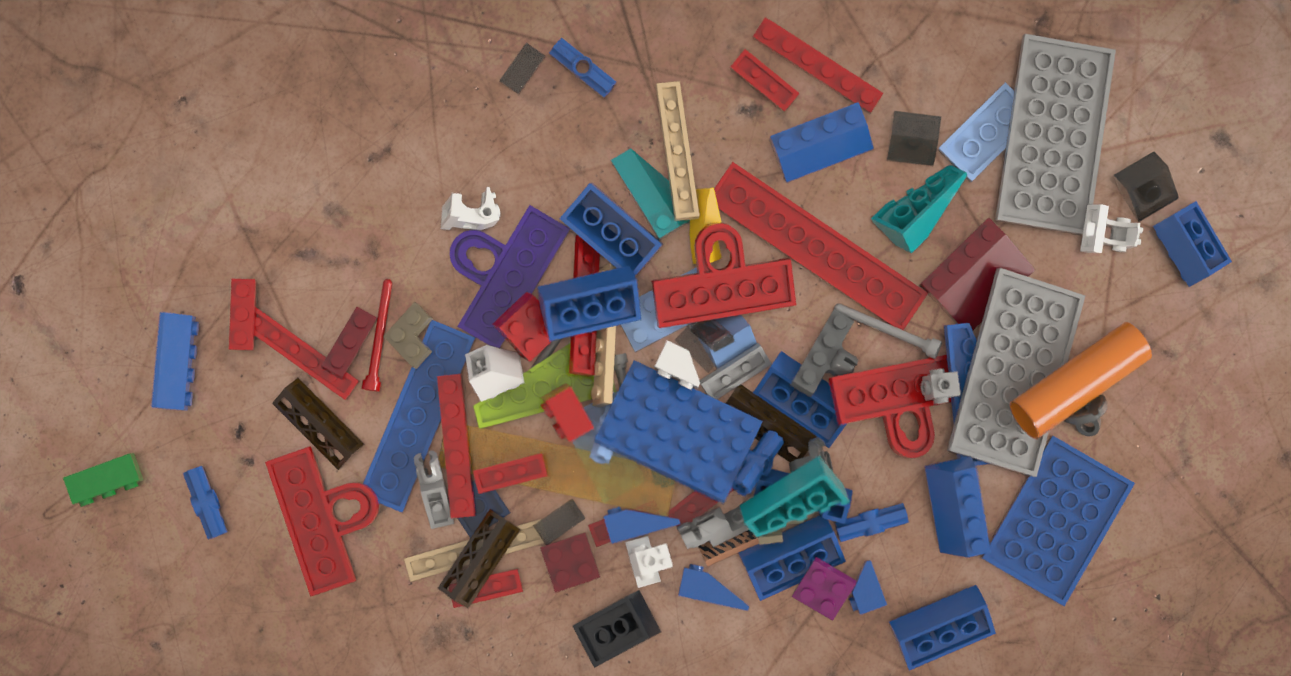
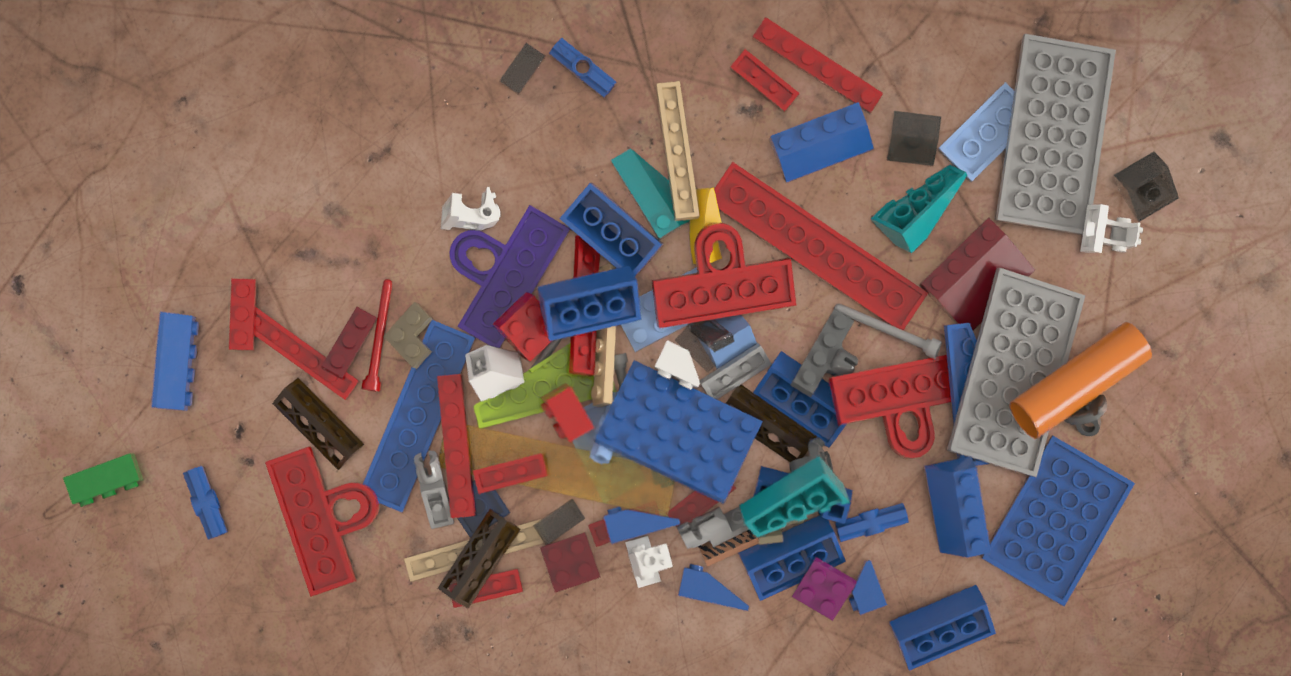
(616, 628): black slope -> none
(757, 463): blue piece -> none
(940, 386): light grey brick -> none
(1192, 244): blue slope -> none

